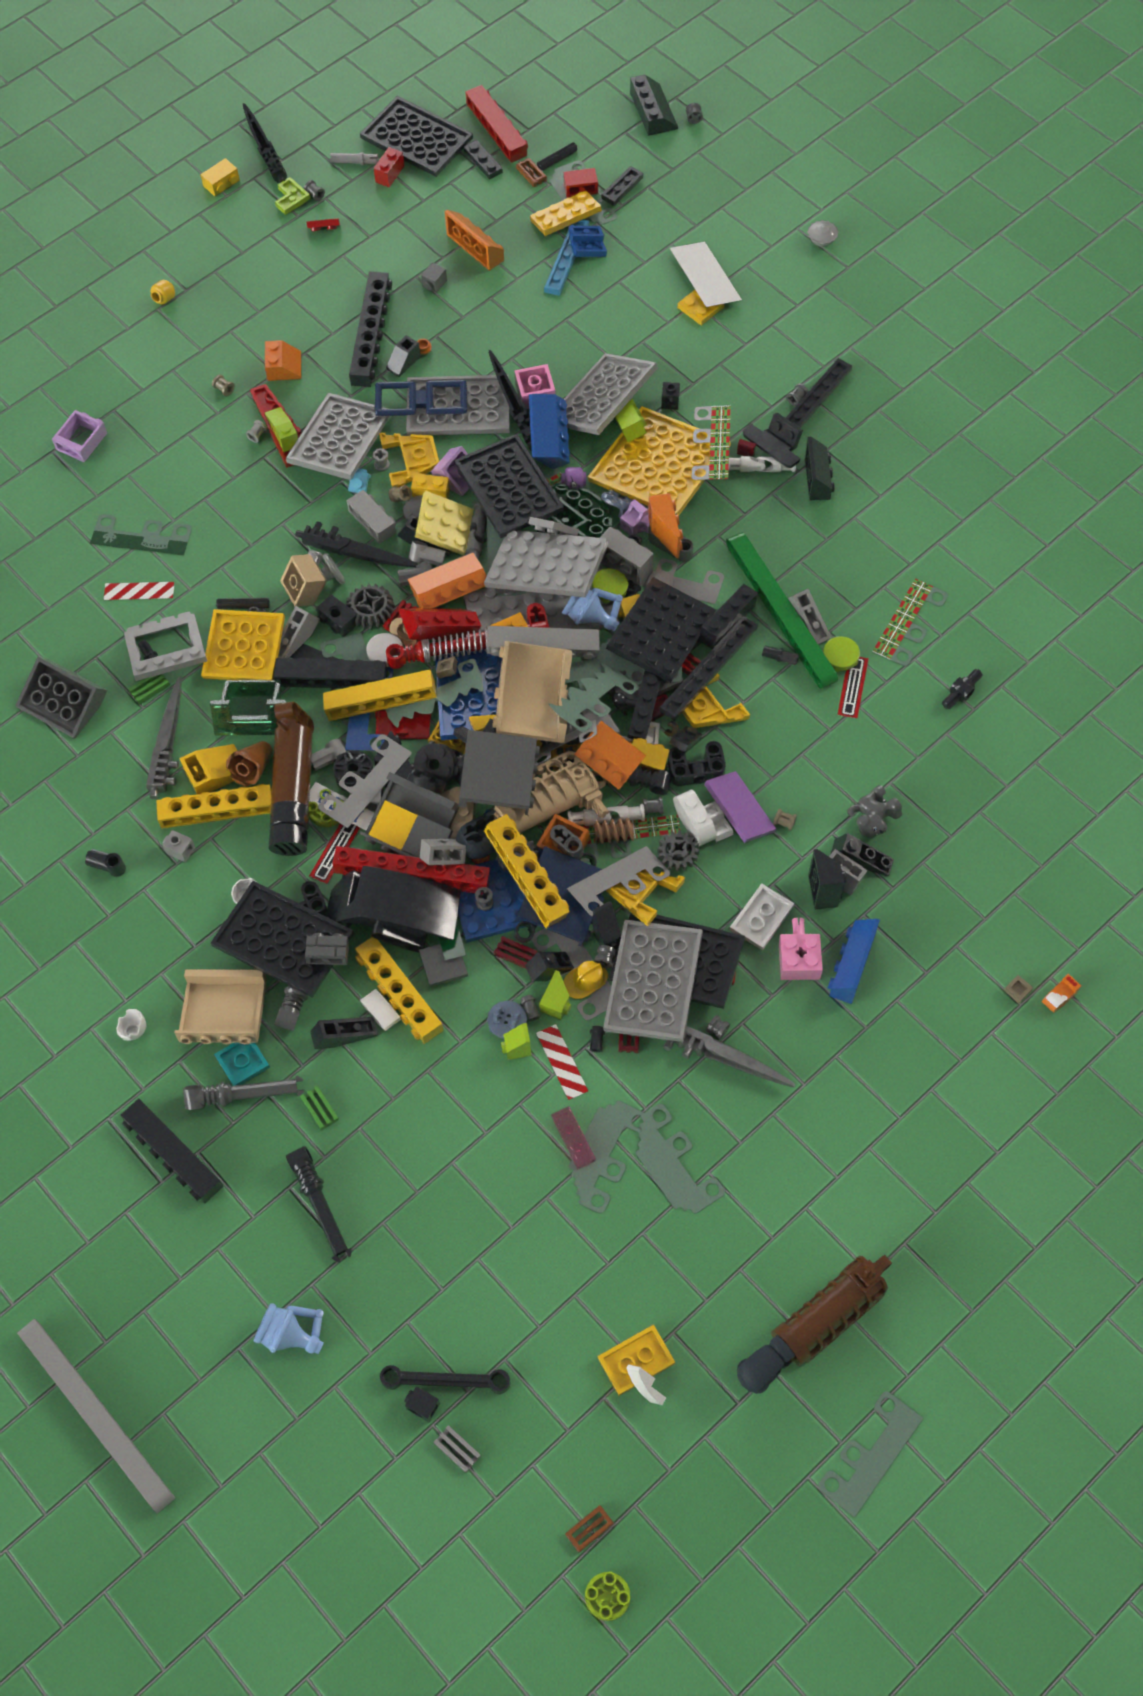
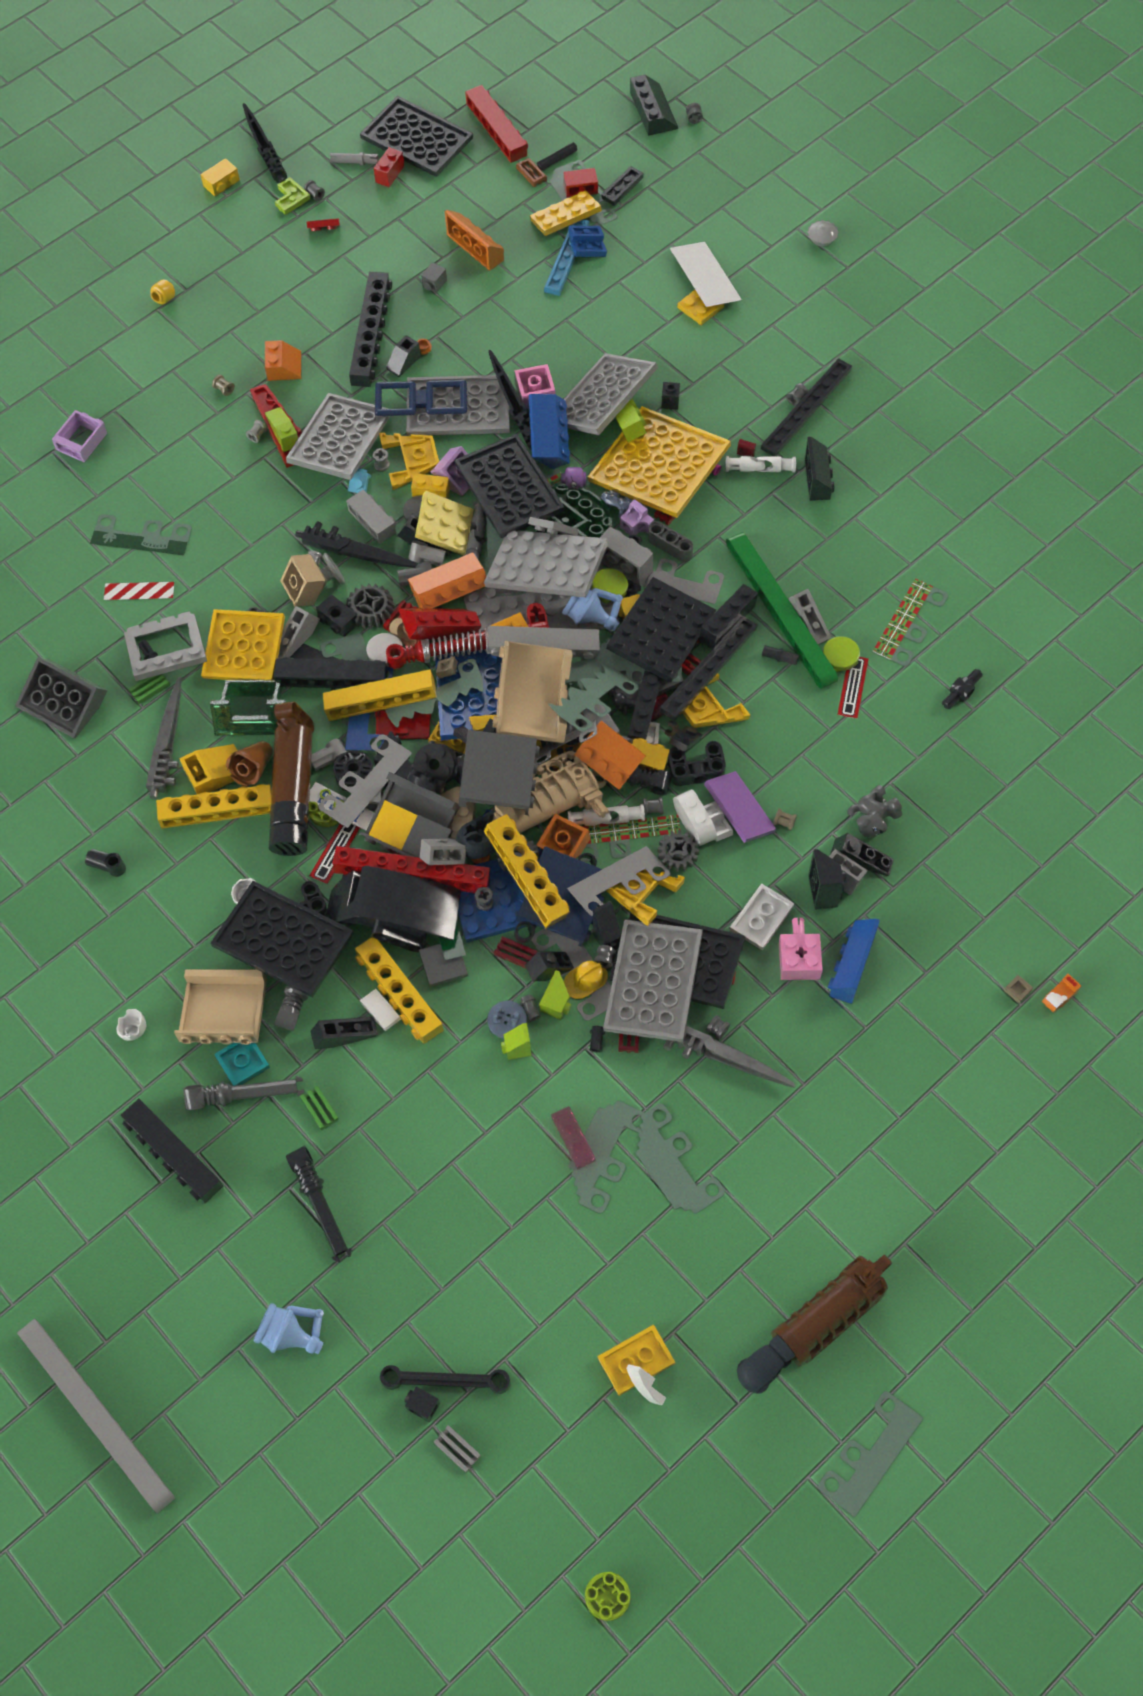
(178, 846): light grey brick -> none
(242, 603): black axle -> none
(327, 949): dark grey brick -> none
(402, 493): dark tan bush -> none
(483, 159): black plate -> none
(562, 1062): sticker -> none
(570, 840): dark grey beam -> none
(574, 1540): dark orange tile -> none
(613, 830): medium nougat piece -> none
(665, 522): orange slope -> none
(719, 440): piece -> none
(777, 440): black plate -> none

